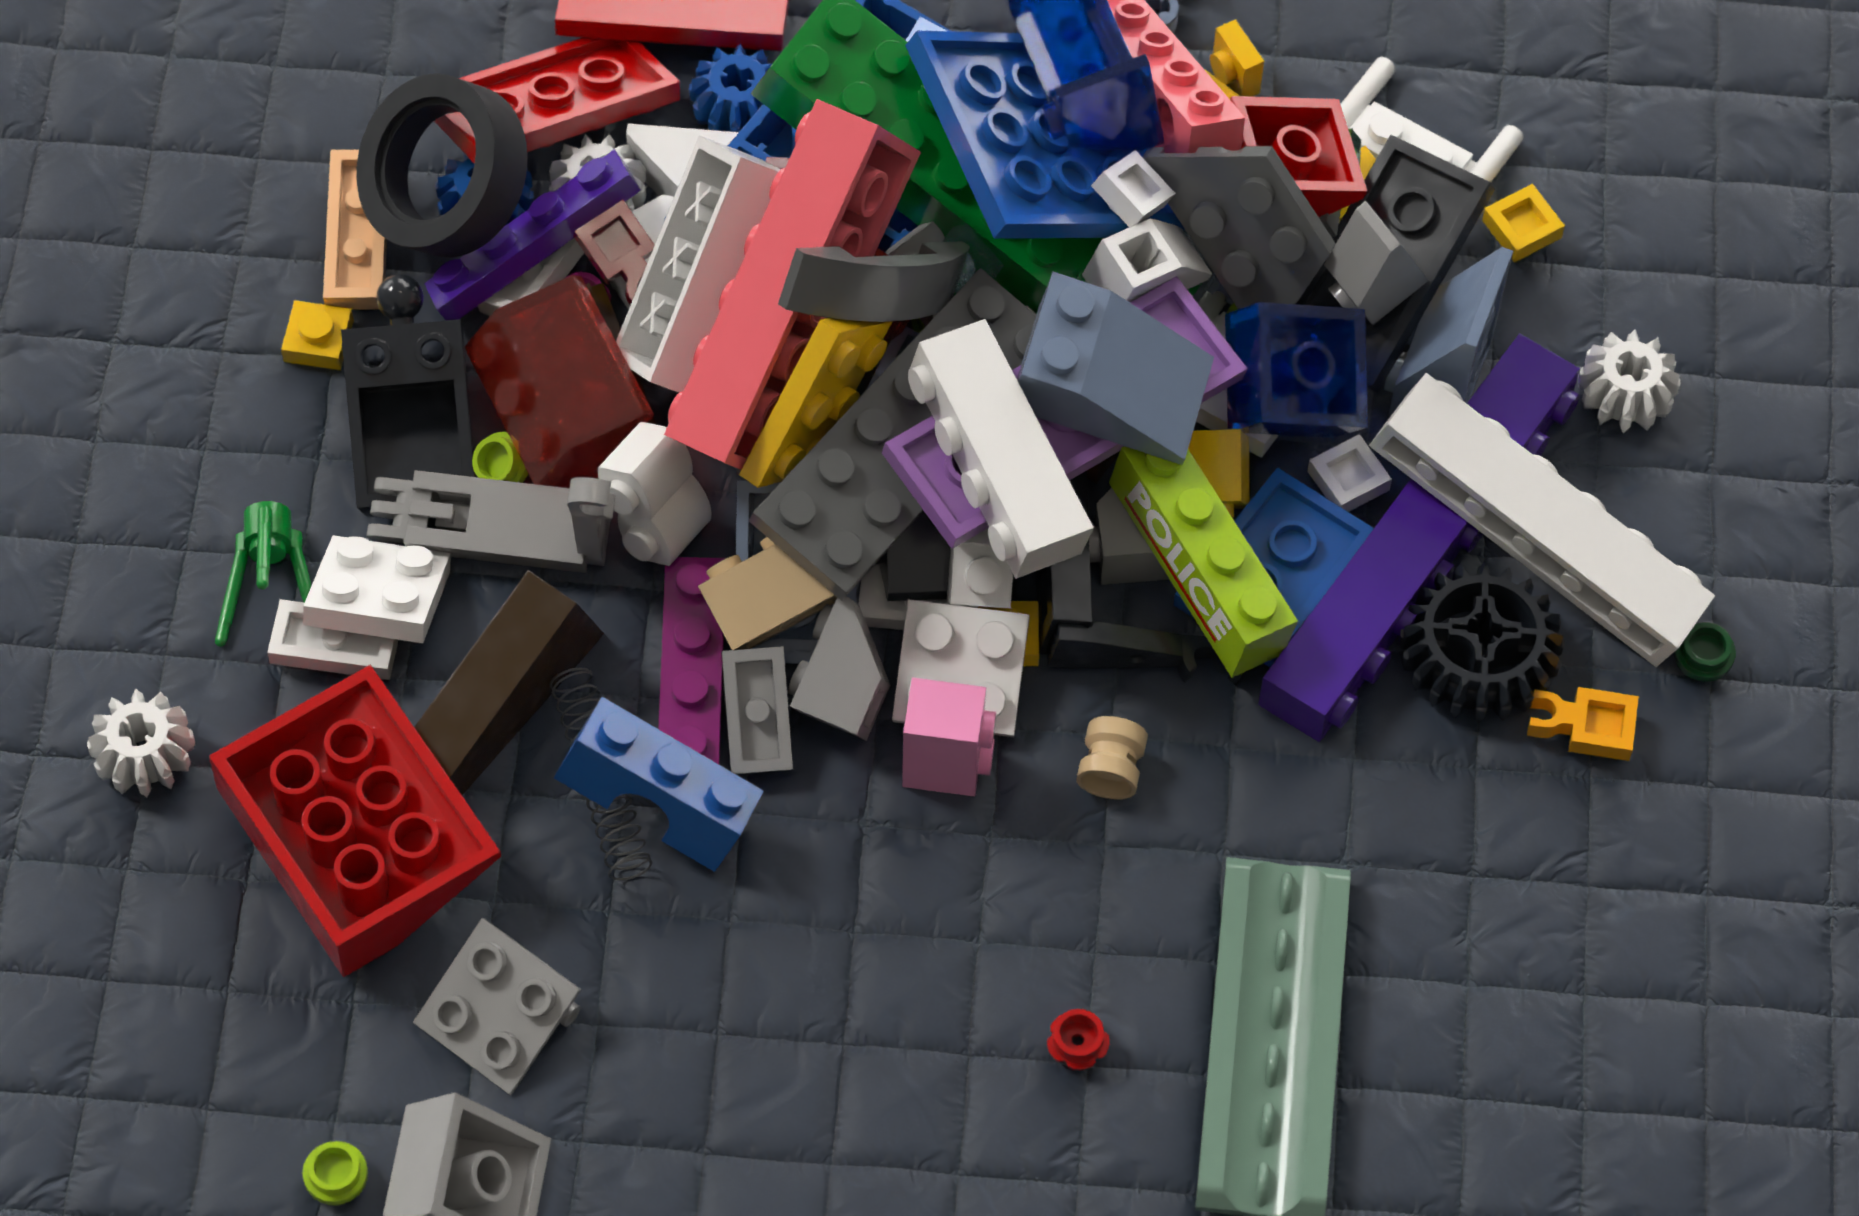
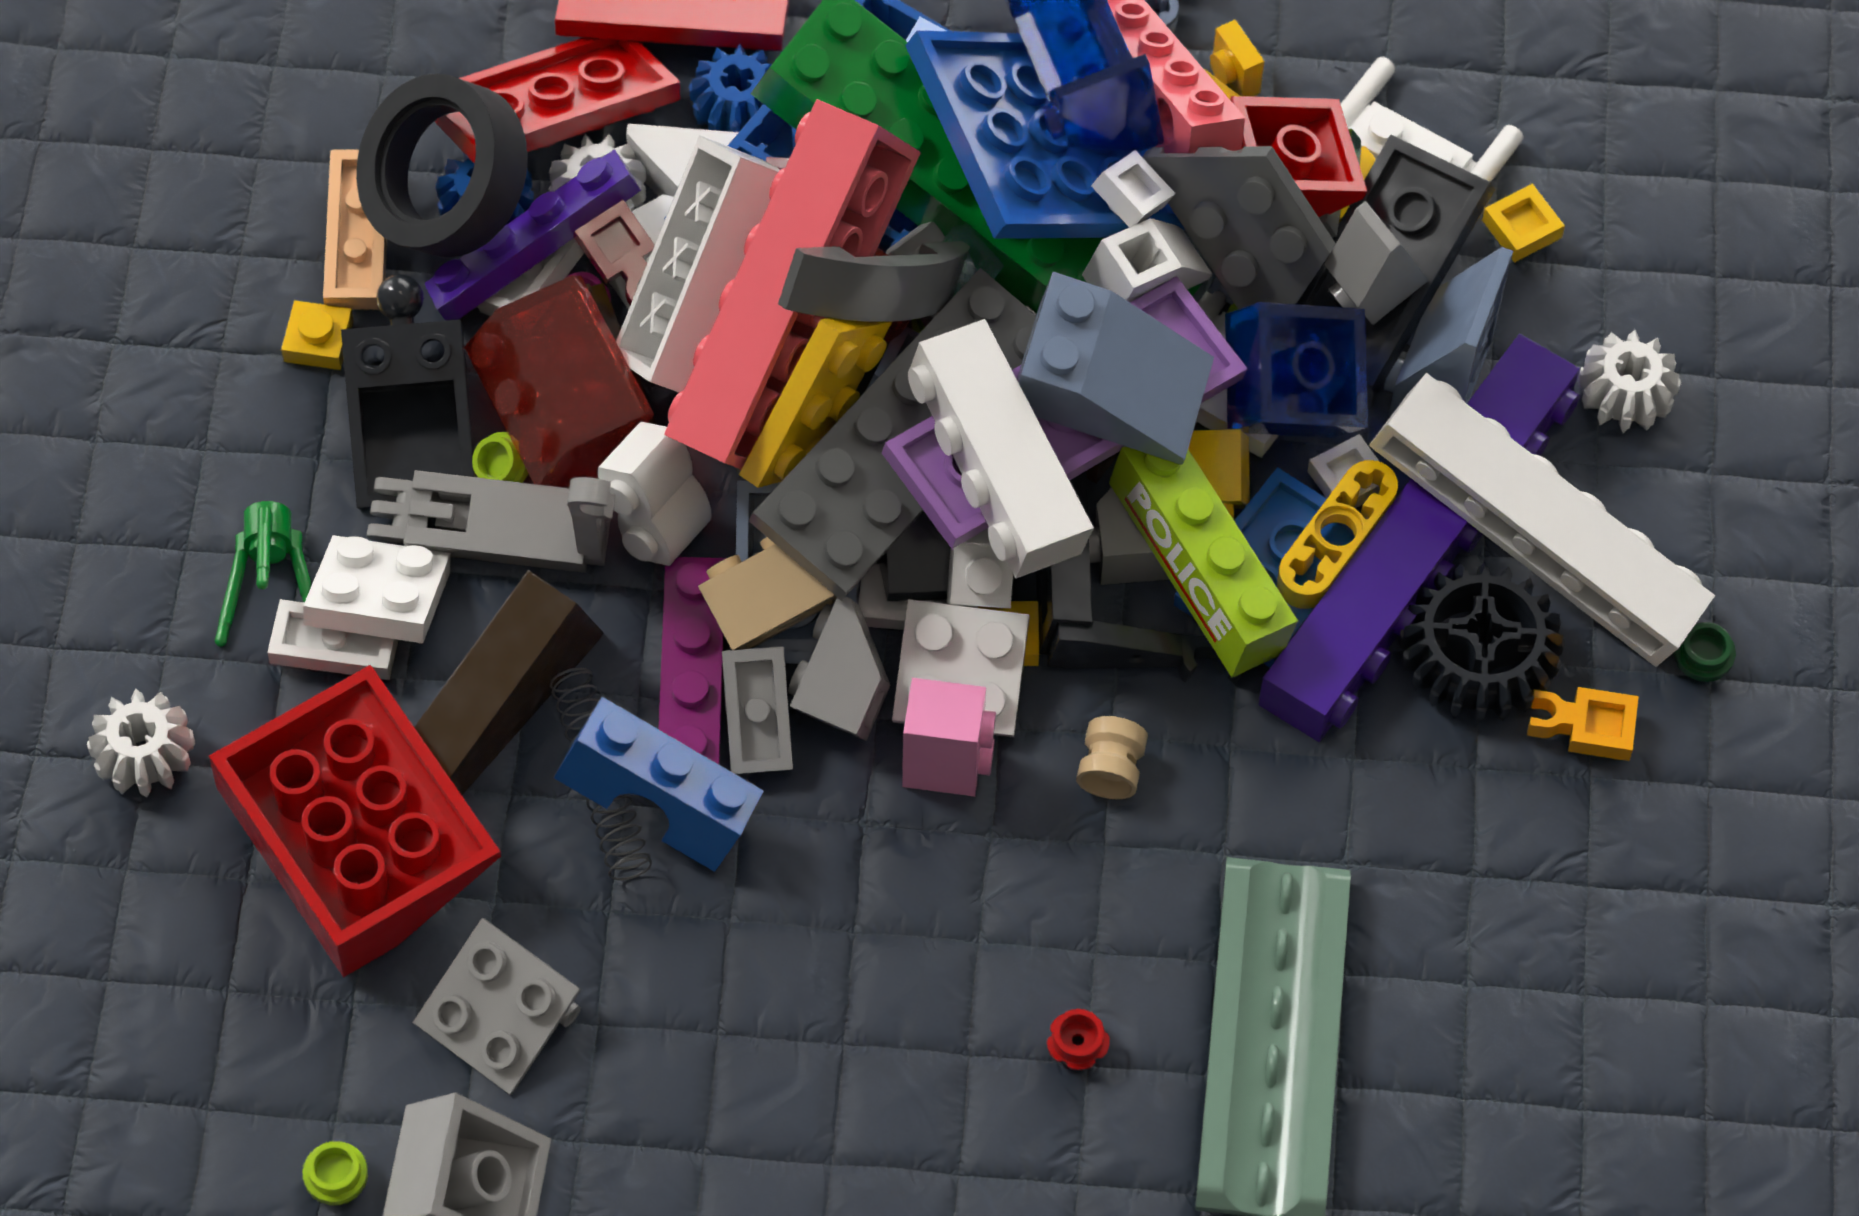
(1336, 509): none -> yellow beam

